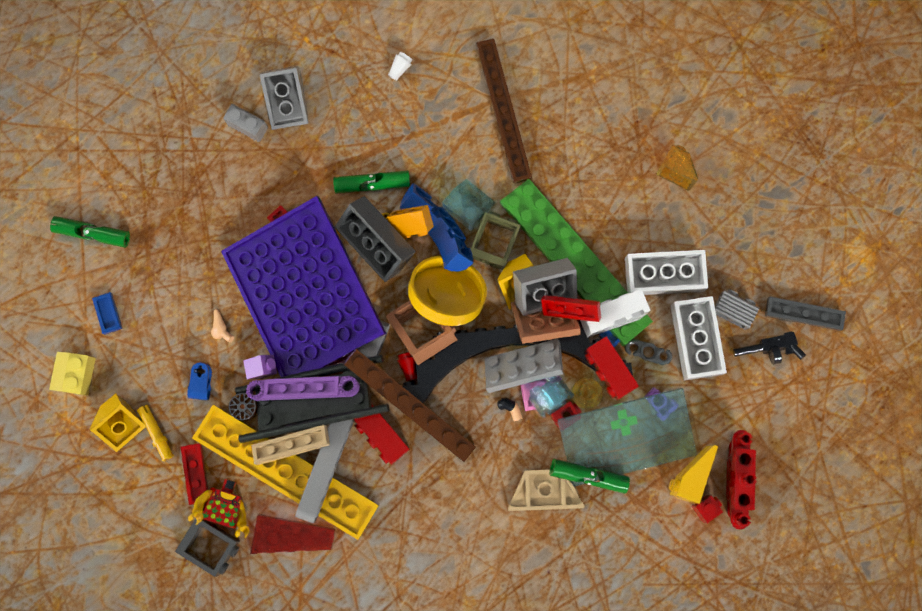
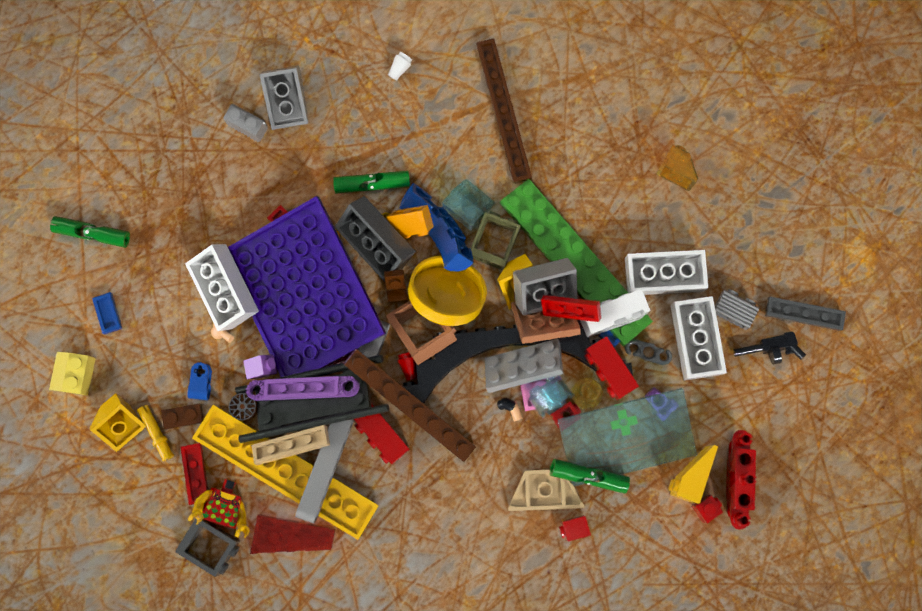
(182, 416): none -> reddish brown plate
(221, 287): none -> white brick
(395, 285): none -> reddish brown slope
(574, 528): none -> red brick

